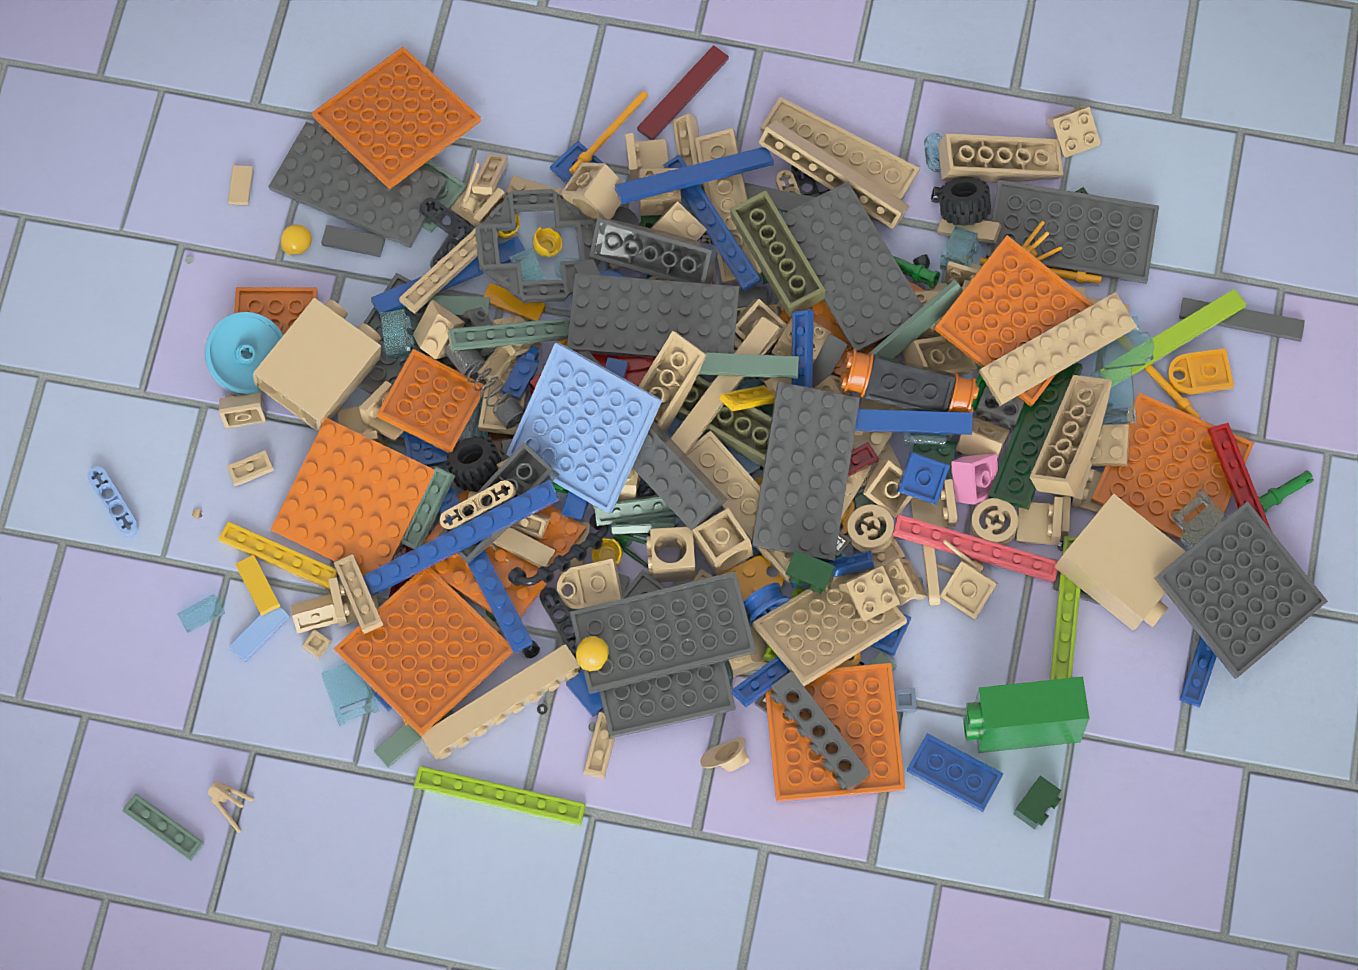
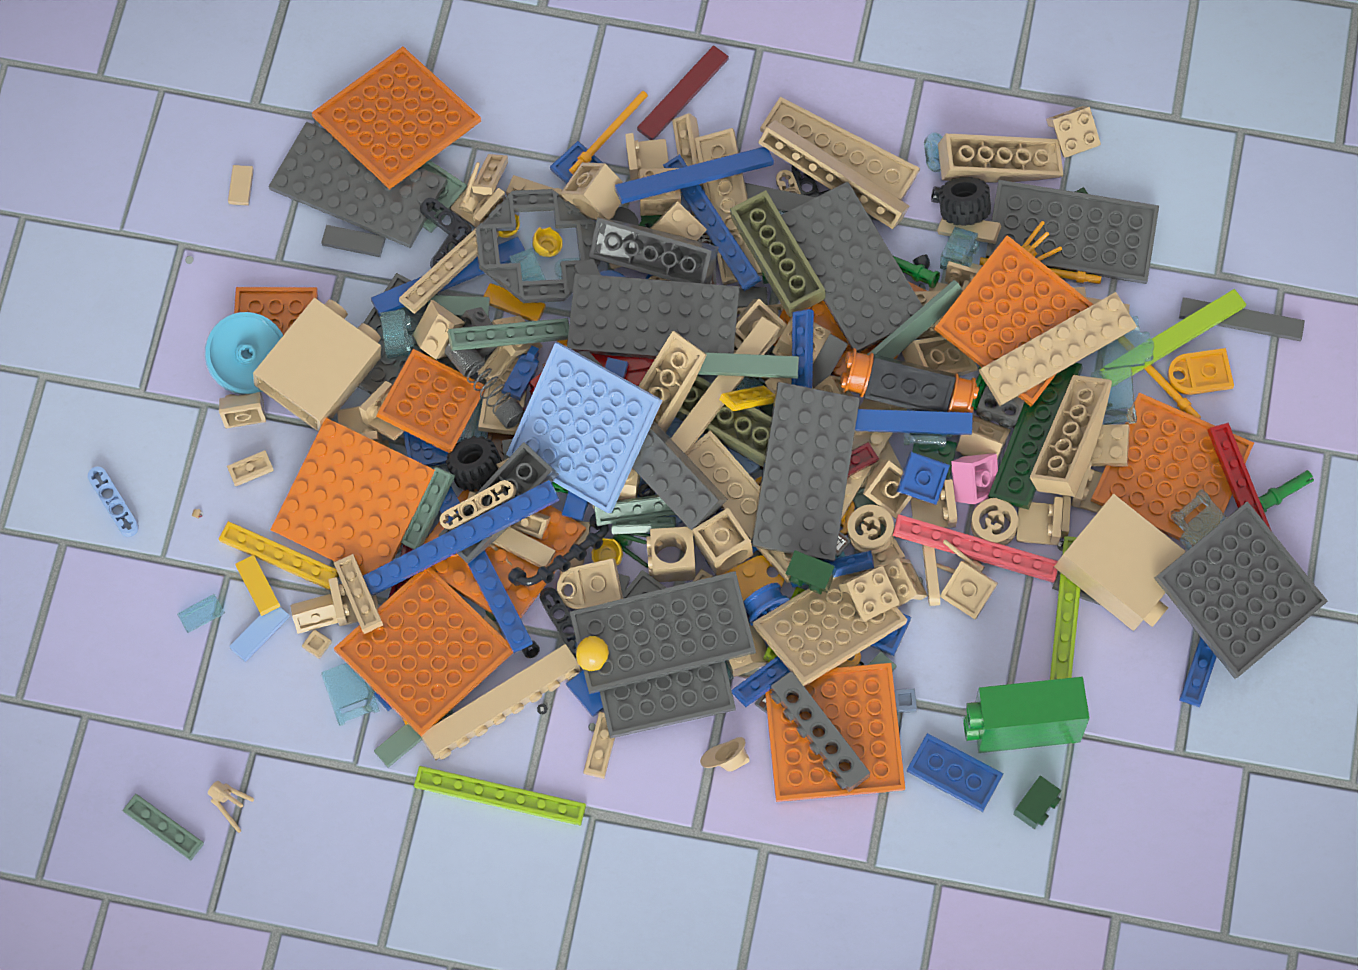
(295, 239): yellow hair -> none

